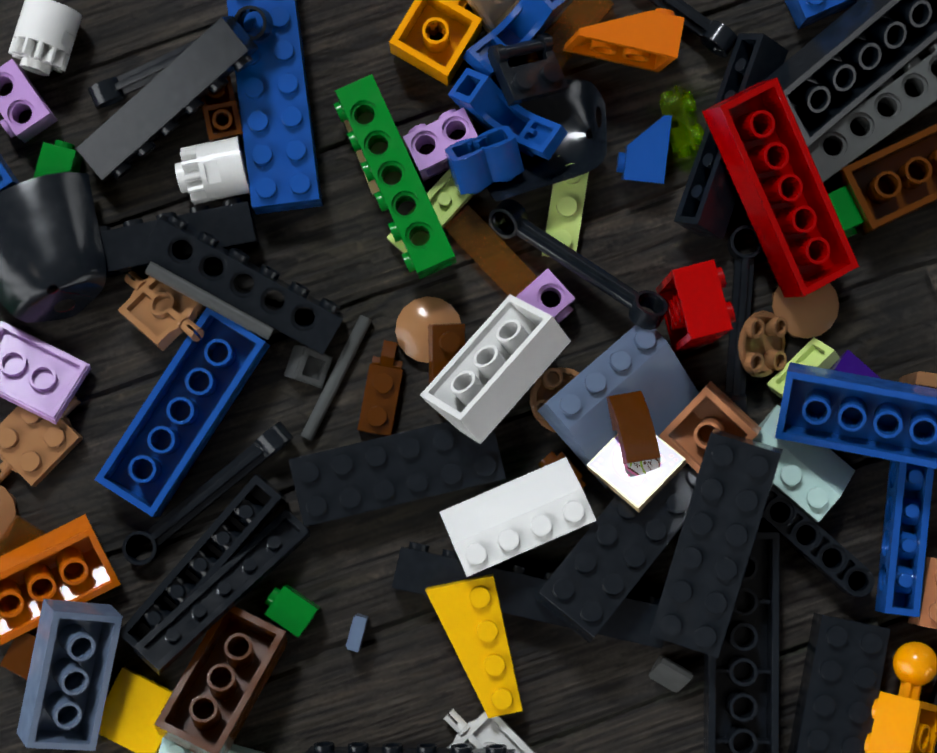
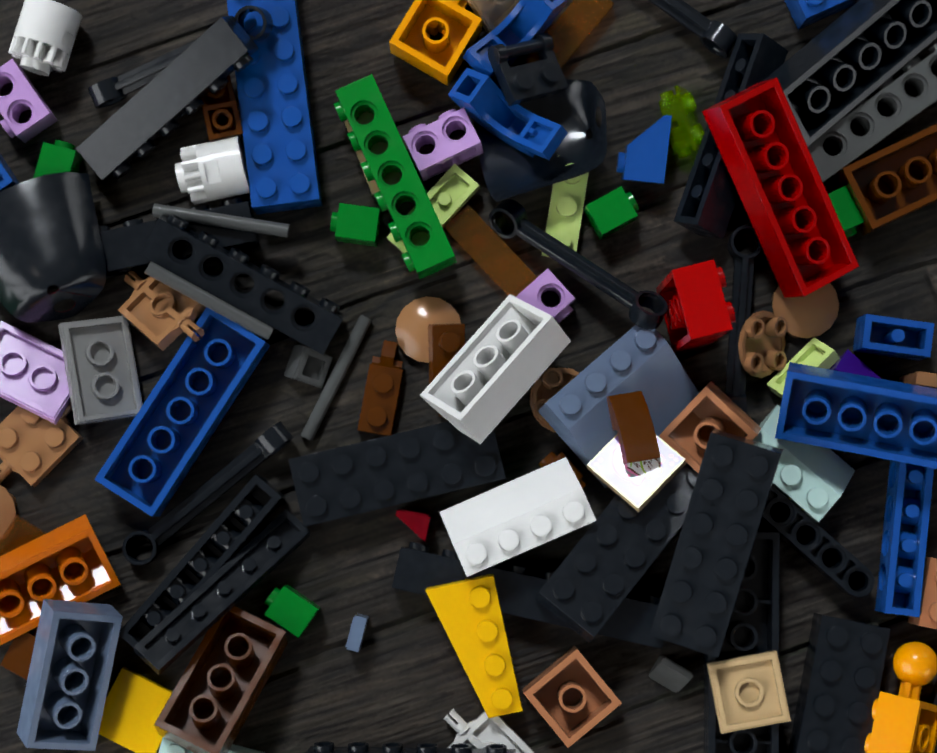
(100, 369): none -> light grey tile
(223, 220): none -> dark grey bar
(356, 224): none -> green brick
(415, 521): none -> dark red slope
(484, 160): blue brick -> none
(571, 696): none -> nougat brick
(611, 212): none -> green brick
(638, 40): orange slope -> none
(748, 691): none -> tan tile
(893, 337): none -> blue brick

